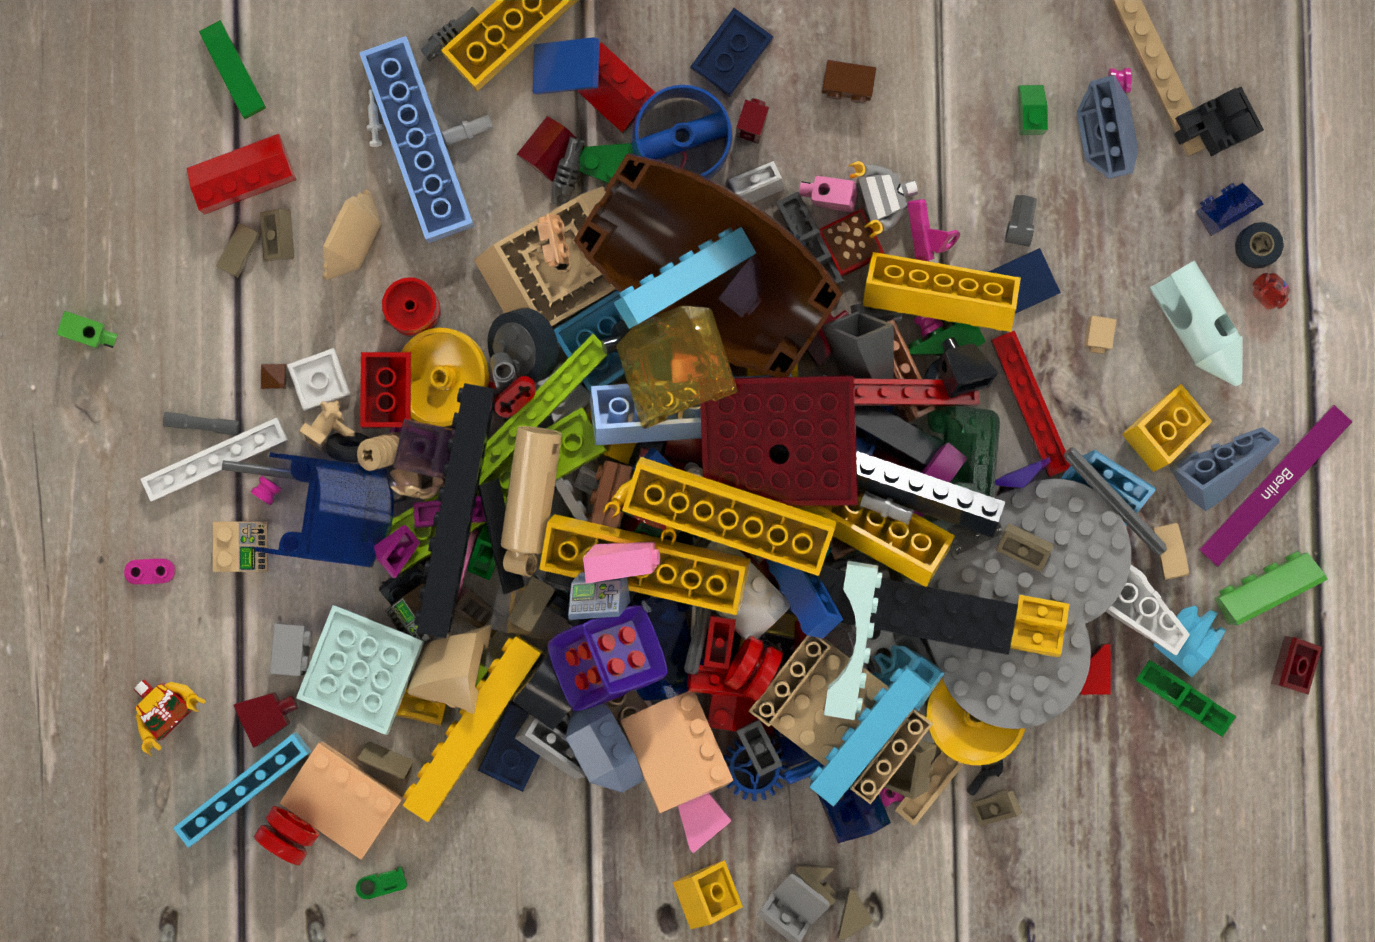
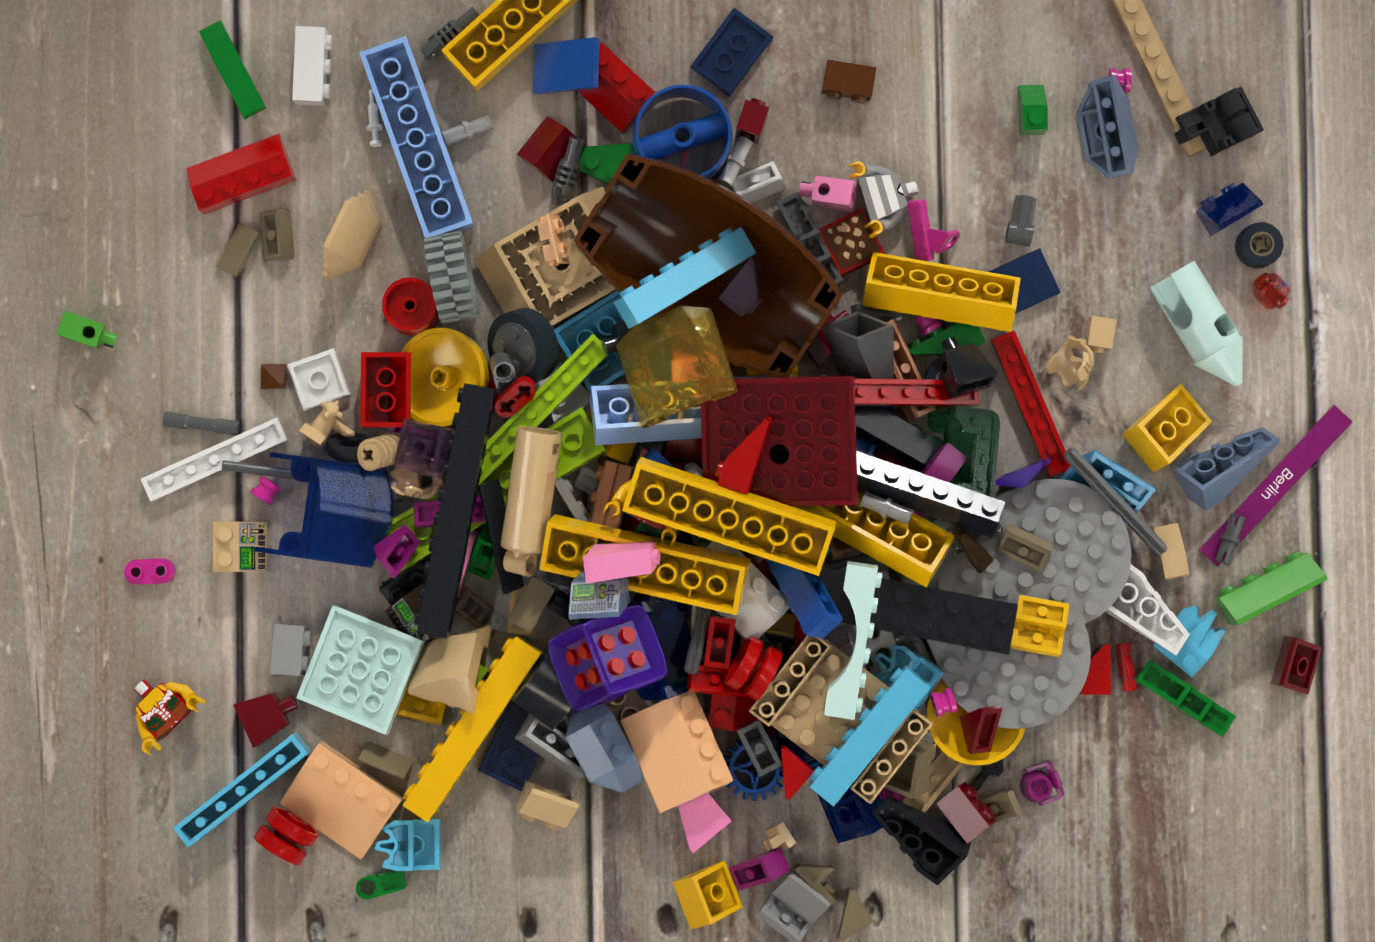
(311, 66): none -> white brick
(412, 845): none -> medium azure plate
(451, 277): none -> light grey wheel
(546, 805): none -> tan slope
(735, 161): none -> white pin
(741, 465): none -> red slope
(759, 869): none -> magenta slope
(778, 837): none -> tan tile
(794, 771): none -> red slope
(927, 840): none -> black wedge
(943, 702): none -> dark pink wheel
(966, 812): none -> brick
(975, 552): none -> dark brown slope
(980, 728): none -> dark red slope
(1038, 785): none -> magenta piece
(1071, 368): none -> tan helmet
(1126, 667): none -> red axle
(1230, 539): none -> dark grey pin

